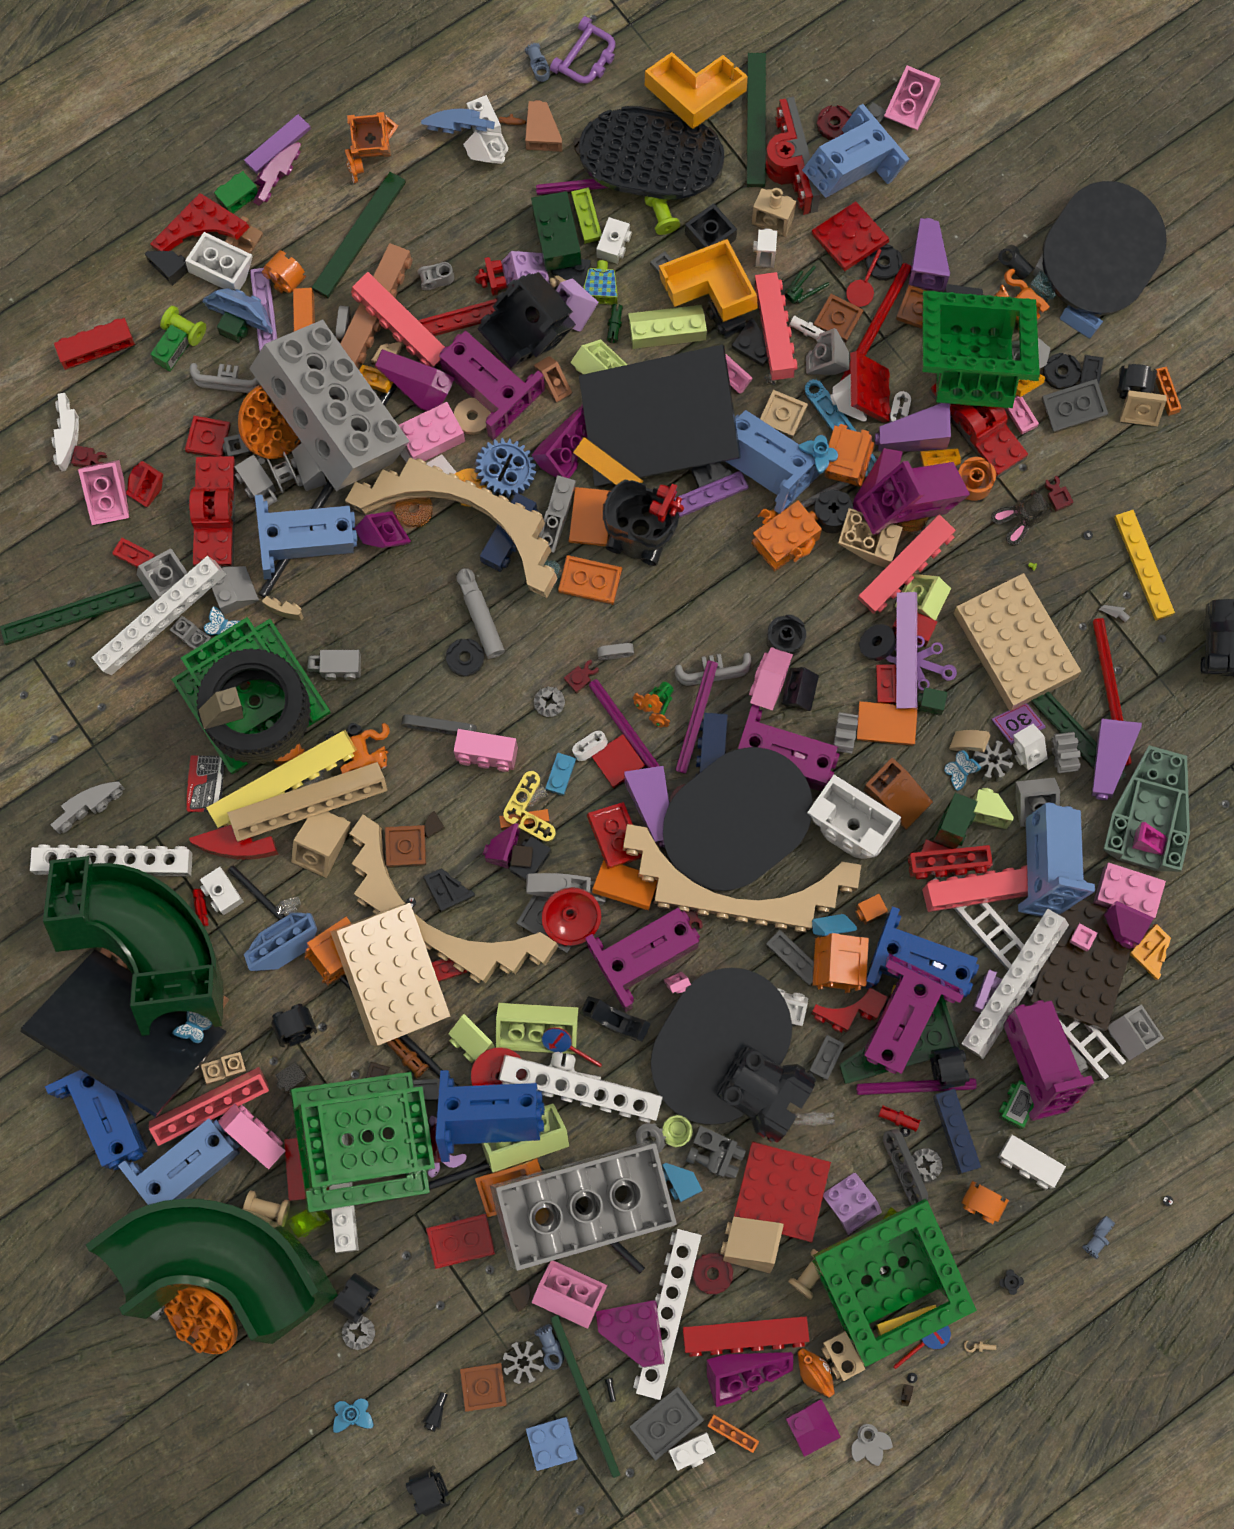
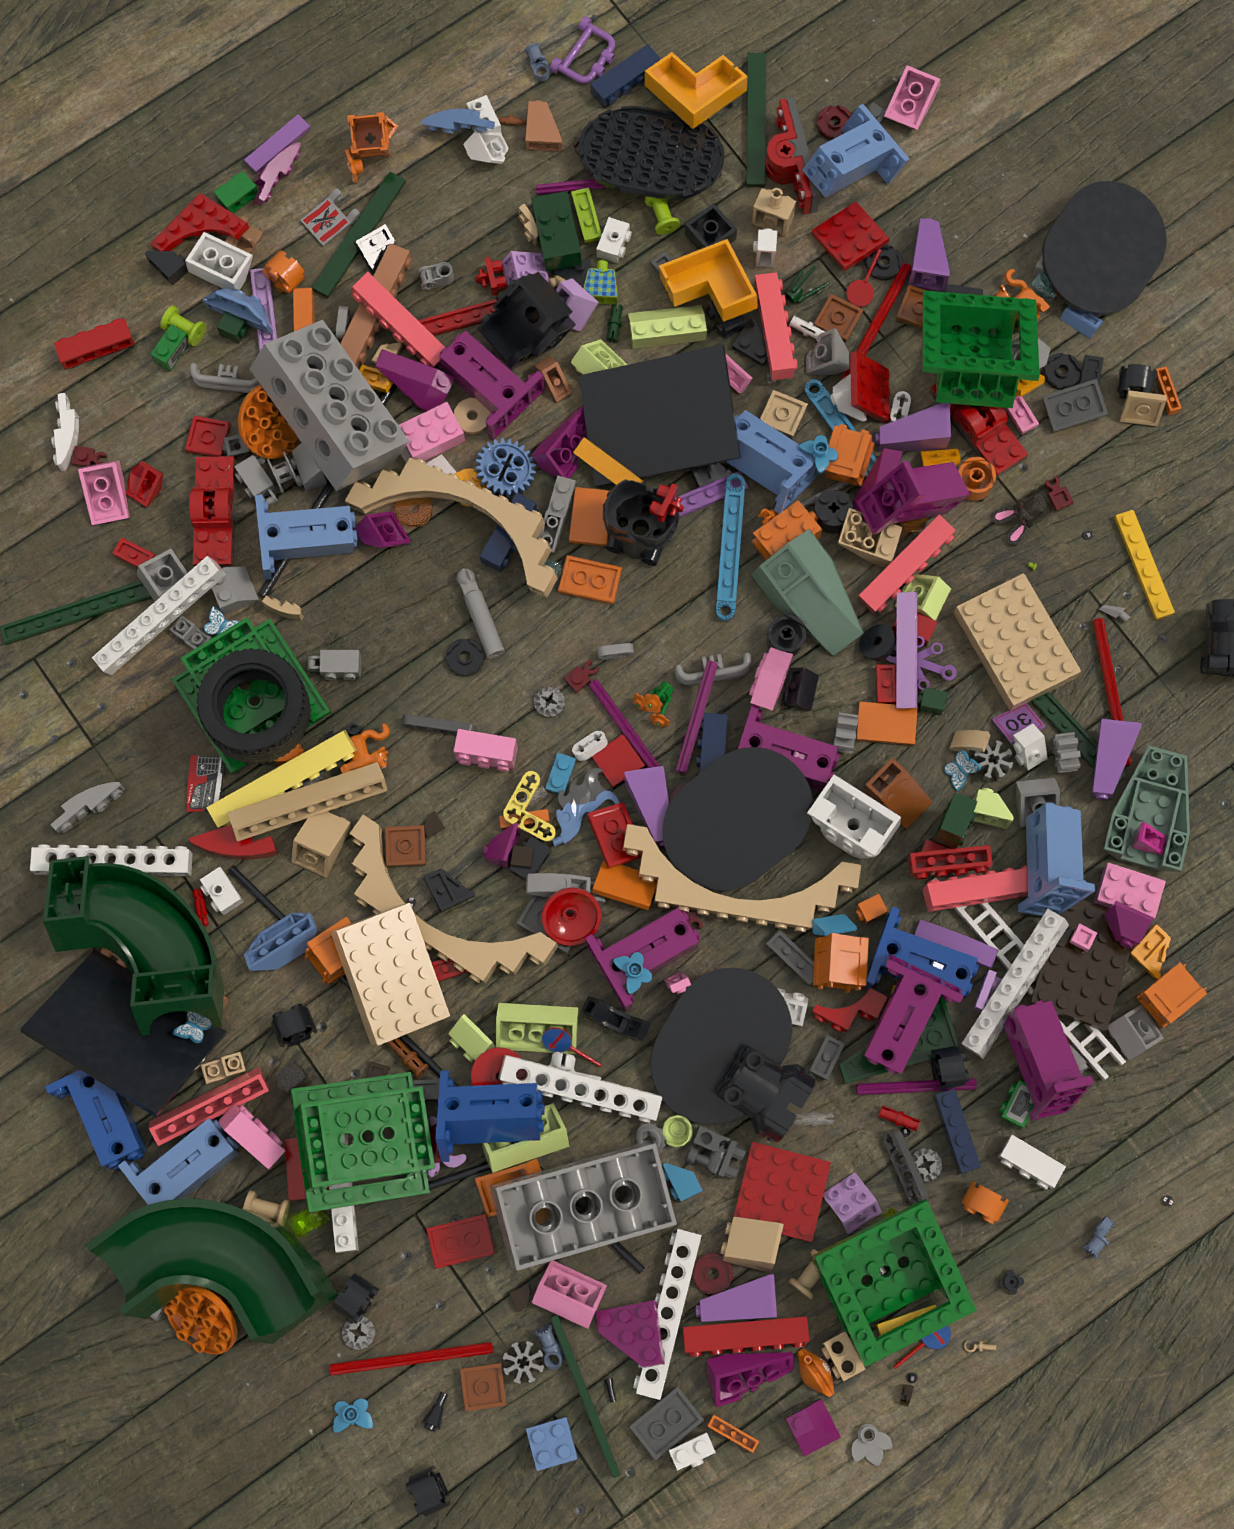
(221, 708): dark tan slope -> none
(288, 906): clear plate -> none
(327, 220): none -> light grey flag
(374, 246): none -> wing
(411, 1358): none -> red axle
(529, 224): none -> tan slope
(580, 800): none -> piece
(624, 76): none -> dark blue brick
(634, 971): none -> dark azure animal
(730, 547): none -> dark azure plate
(745, 1301): none -> medium lavender slope
(806, 584): none -> sand green wedge
(940, 935): none -> medium lavender slope
(1018, 262): black piece -> none
(1171, 995): none -> orange container

